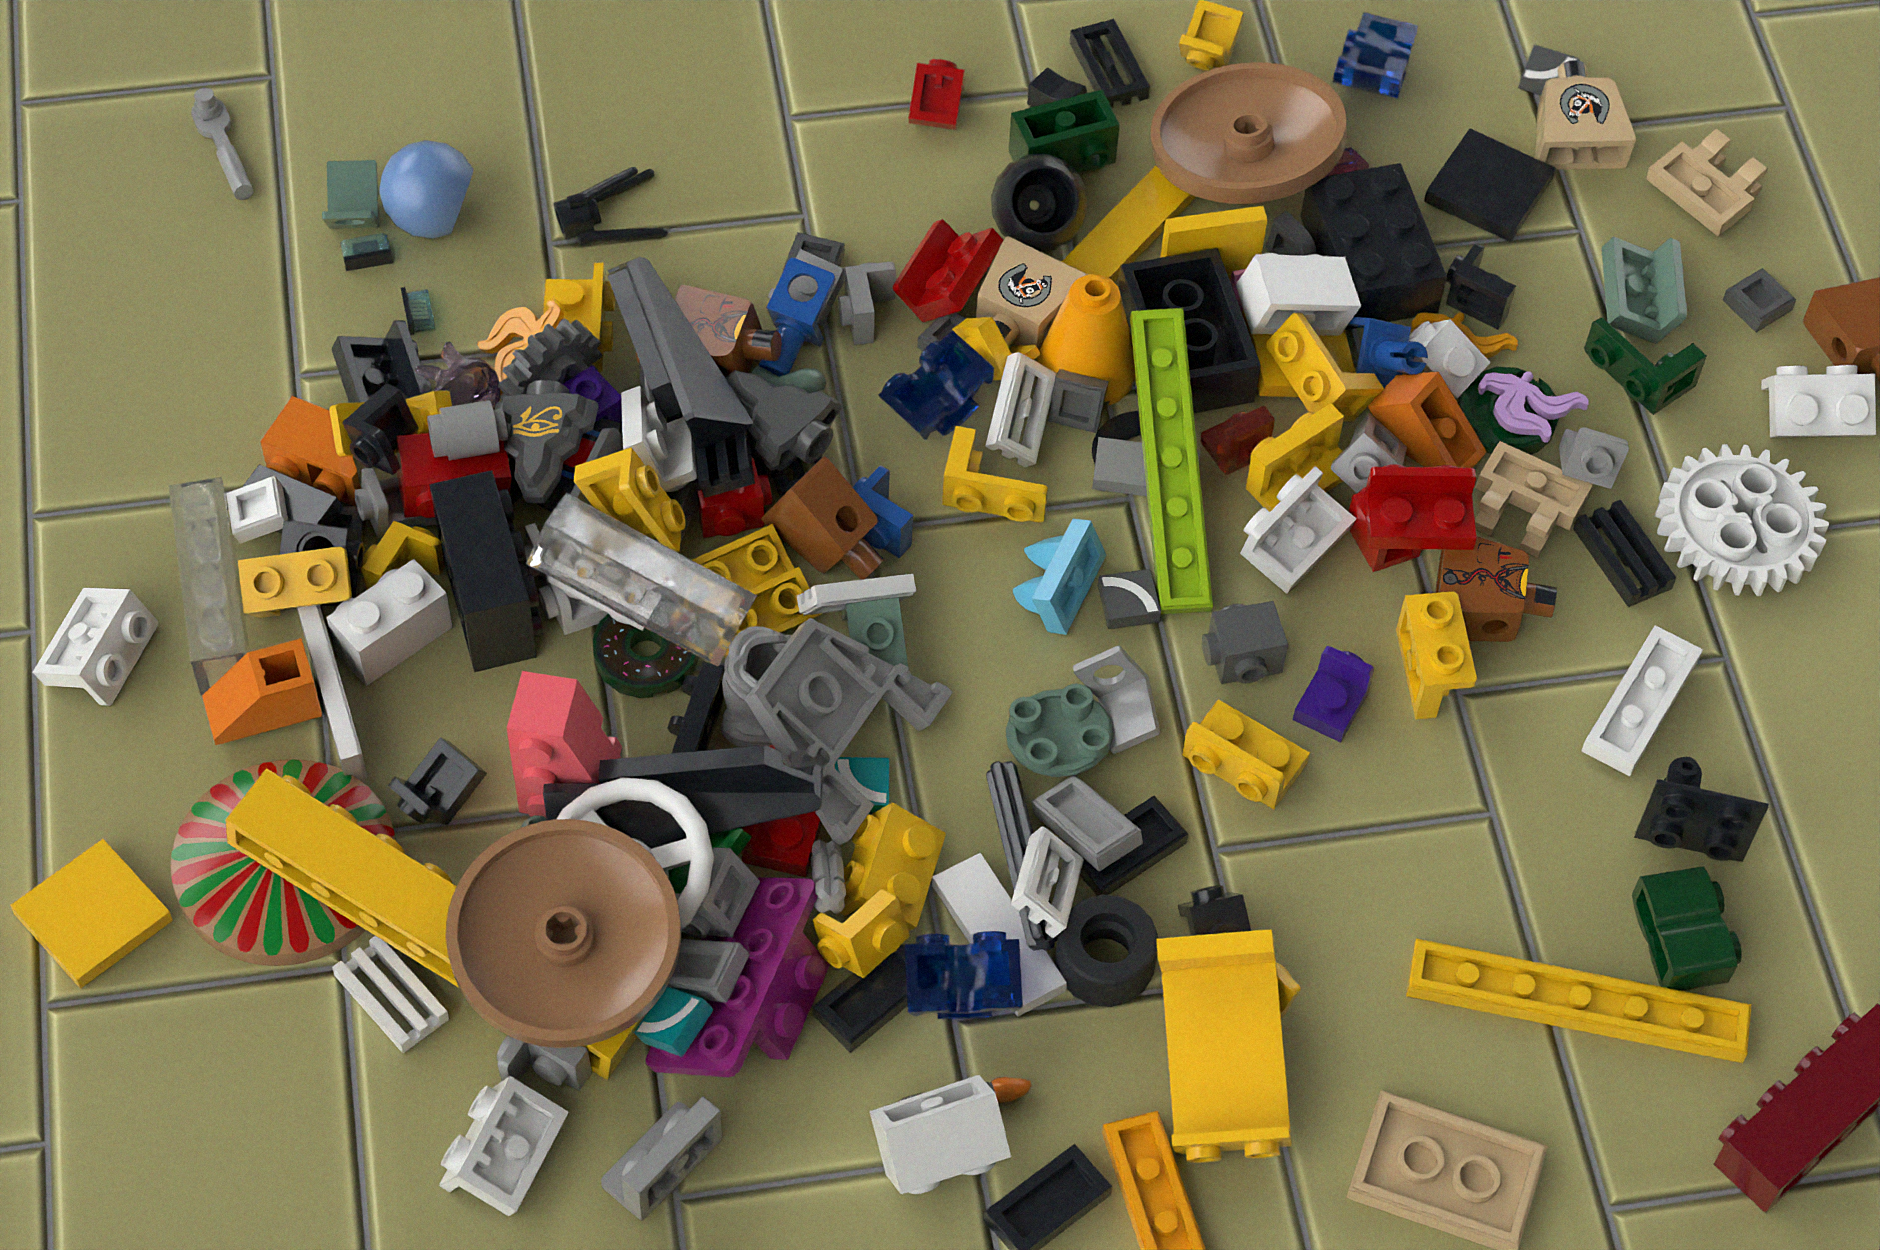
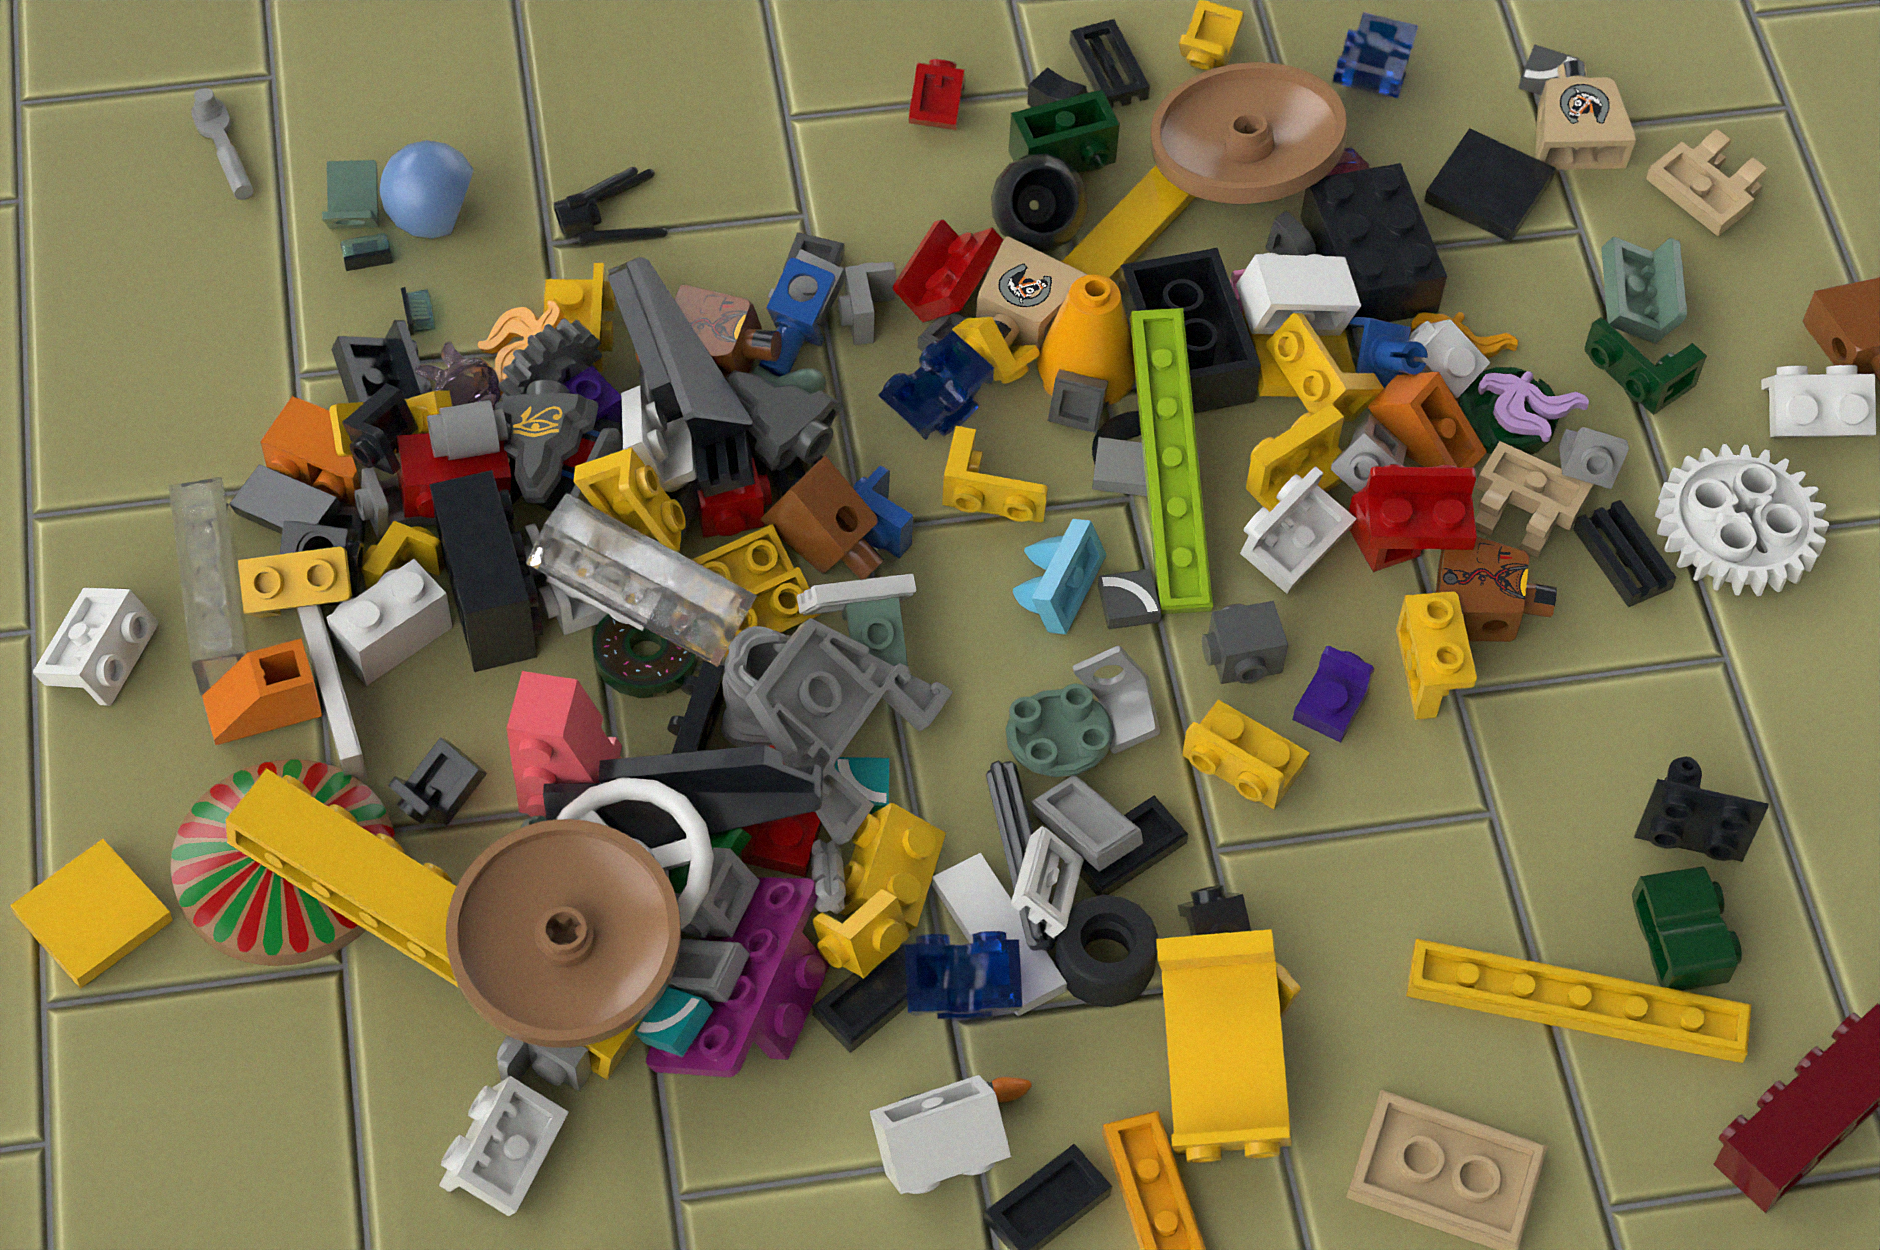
(257, 509): white tile -> none
(364, 961): white tile -> none
(664, 1156): light grey bracket -> none
(1015, 404): white tile -> none
(1234, 232): yellow tile -> none
(1234, 439): clear red bracket -> none
(1478, 291): black bracket -> none
(1642, 700): white plate -> none
(1759, 300): dark grey tile -> none

